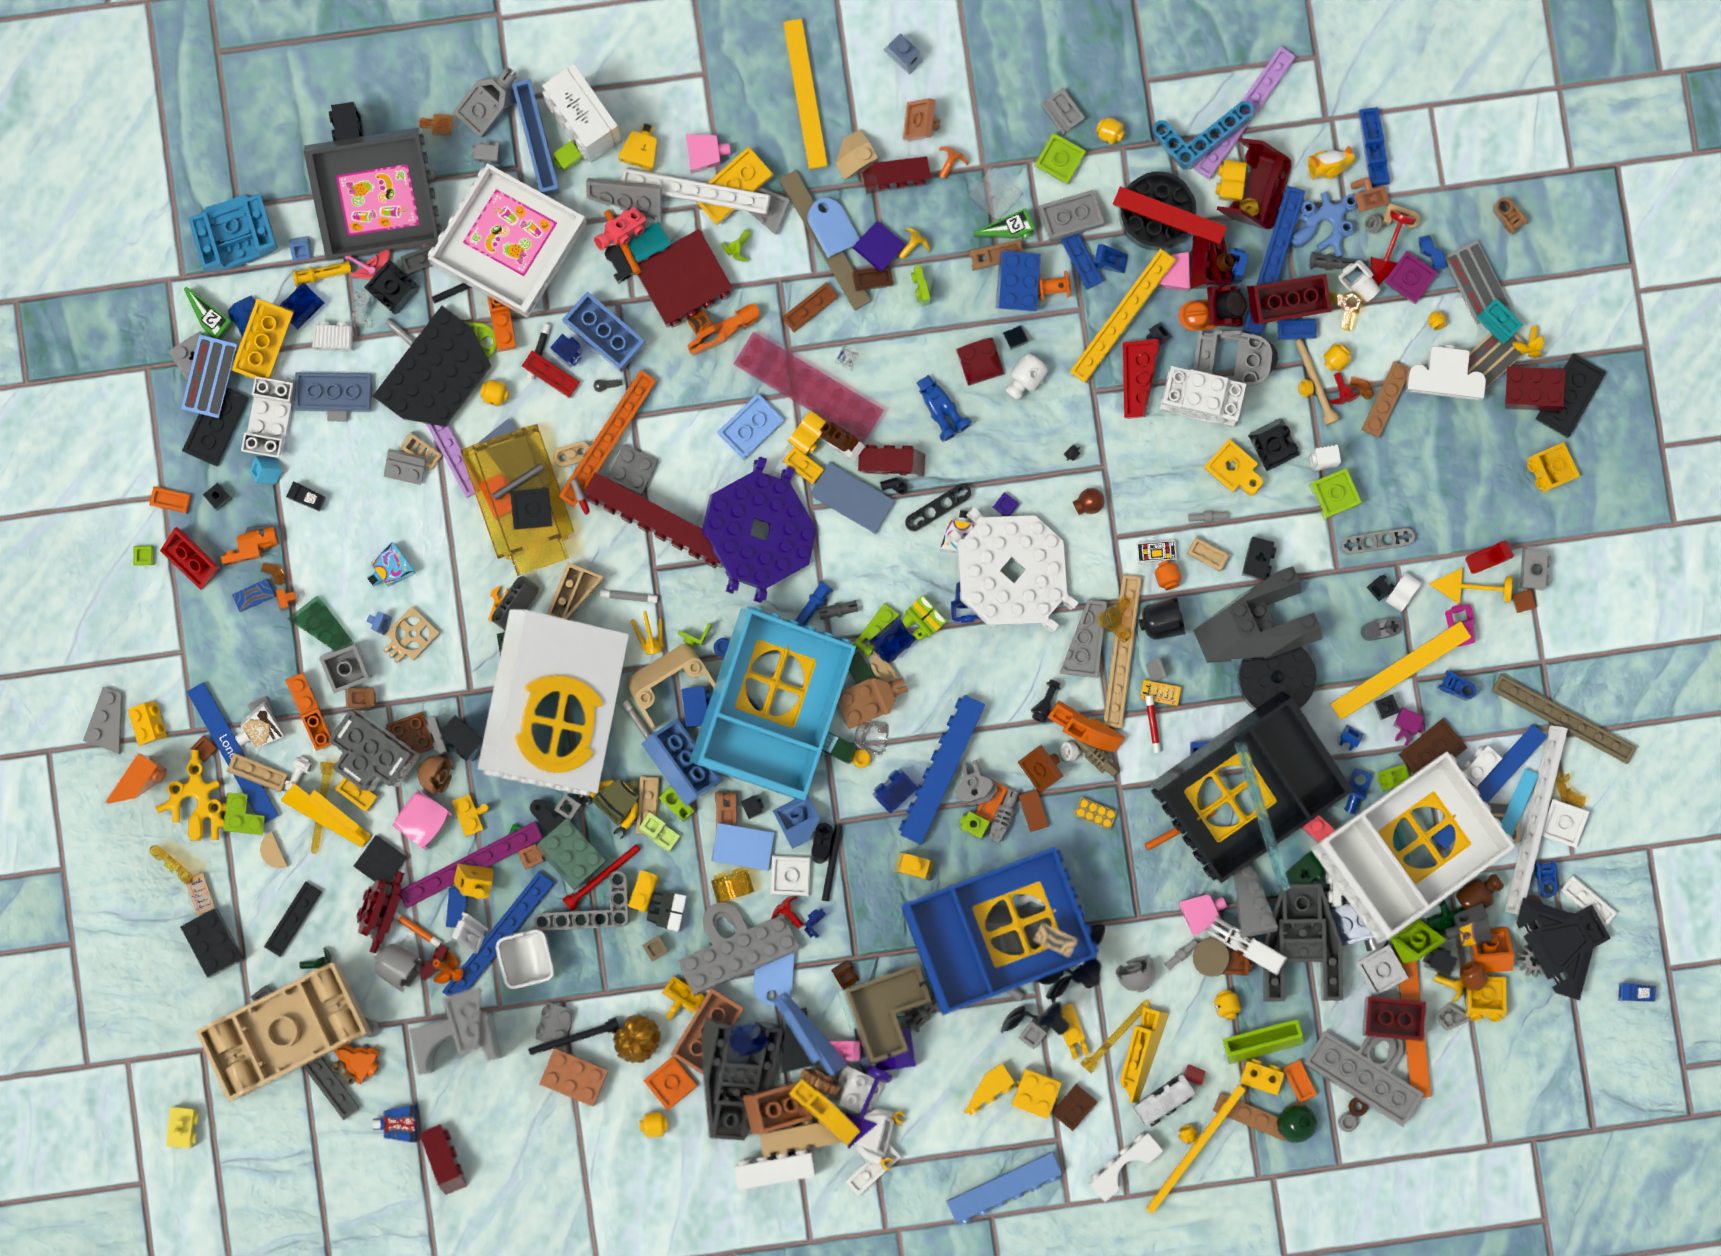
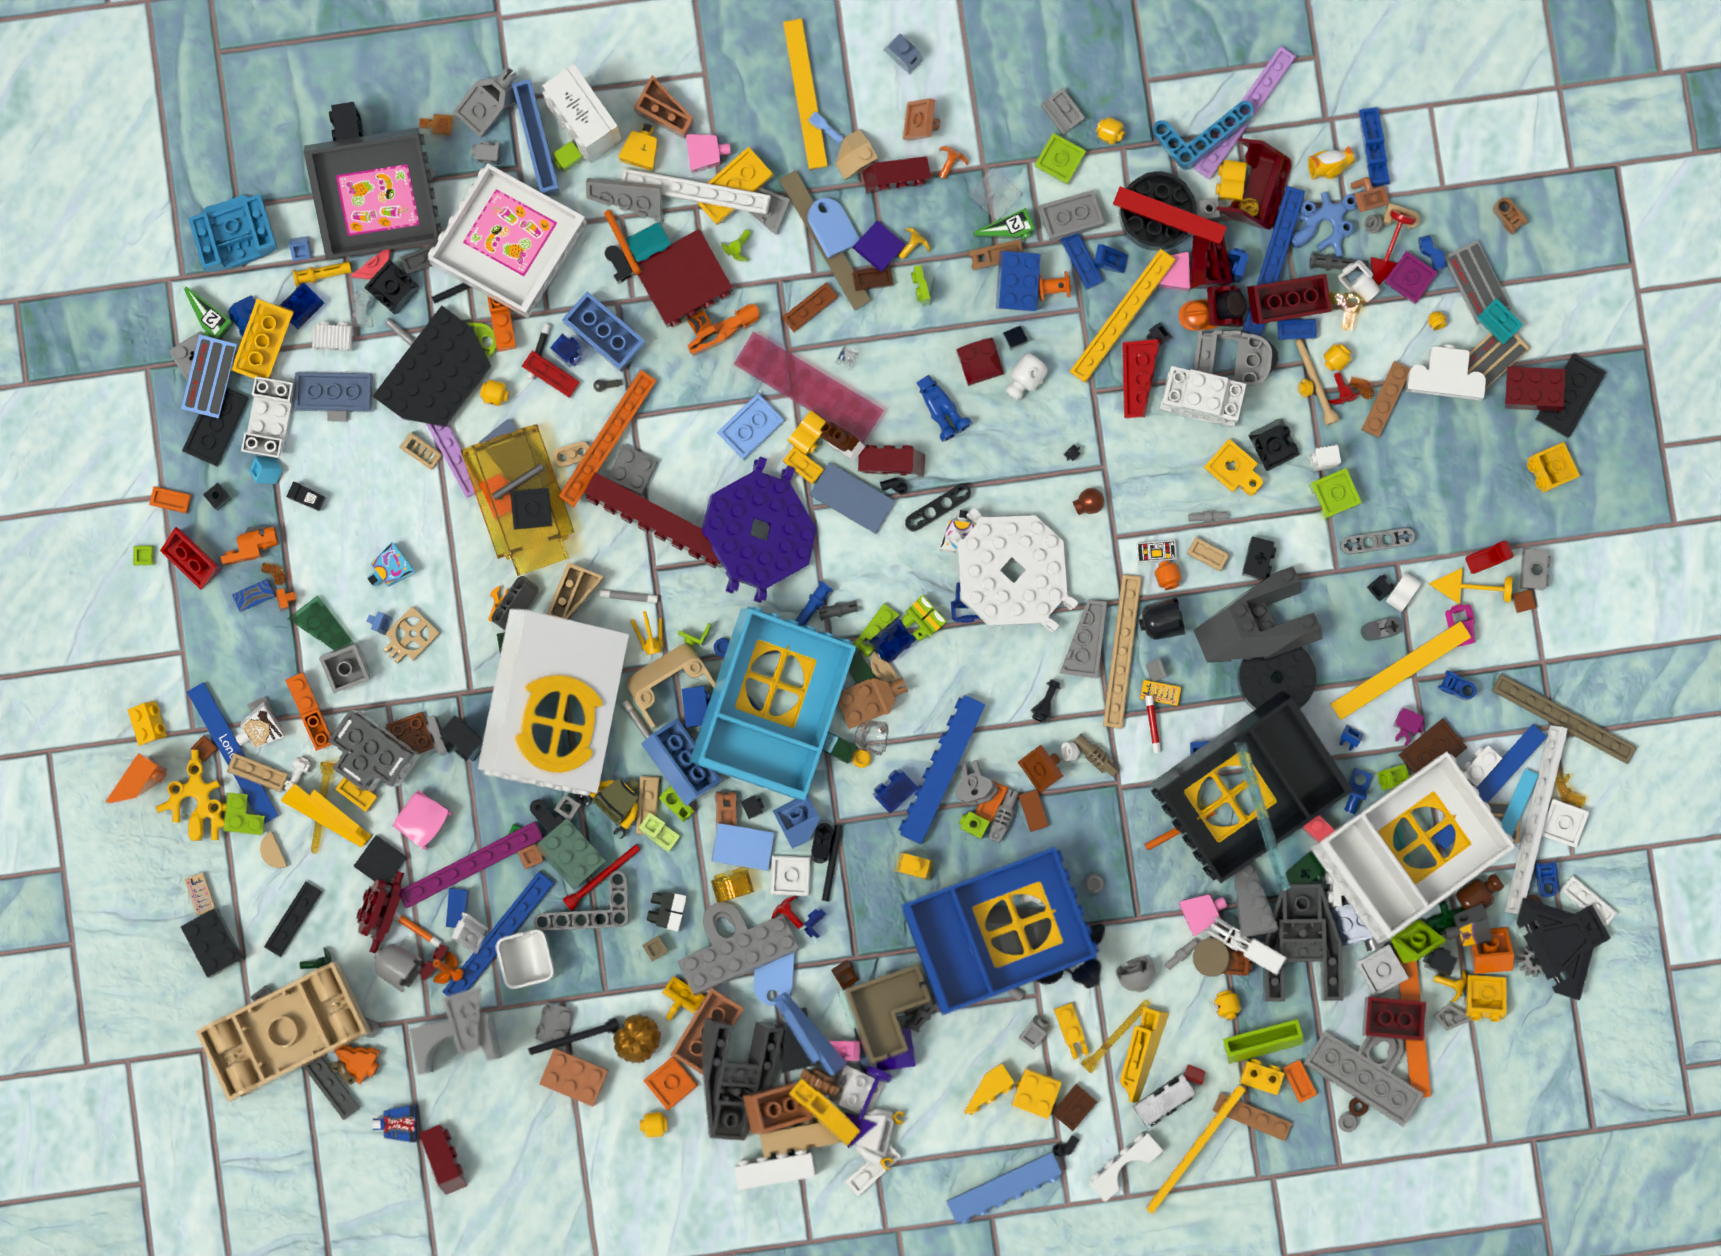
(106, 721): light grey wing -> none
(171, 864): clear yellow plate -> none
(181, 1127): light yellow brick -> none
(360, 697): medium nougat bracket -> none
(372, 271): bright pink hinge -> none
(404, 466): light grey plate -> none
(434, 773): medium nougat cylinder -> none
(469, 814): yellow plate -> none
(474, 880): yellow torso -> none
(580, 496): light grey piece -> none
(631, 223): coral brick -> none
(643, 891): yellow brick -> none
(661, 108): none -> nougat wedge
(748, 1040): clear blue brick -> none
(820, 123): none -> light blue piece
(1005, 505): dark purple tile -> none
(1051, 1017): black plant -> none
(1055, 940): tile -> none
(1066, 1148): none -> black arm
(1085, 730): orange slope -> none
(1094, 883): none -> light grey plate
(1095, 813): yellow tile -> none
(1115, 614): clear yellow axle -> none
(1188, 1134): yellow plate -> none
(1208, 208): none -> light grey brick
(1225, 262): reddish brown plate -> none
(1296, 1123): dark green cylinder -> none
(1393, 707): black plate -> none
(1473, 976): dark orange head -> none
(1534, 344): yellow plant -> none
(1636, 992): blue leg -> none

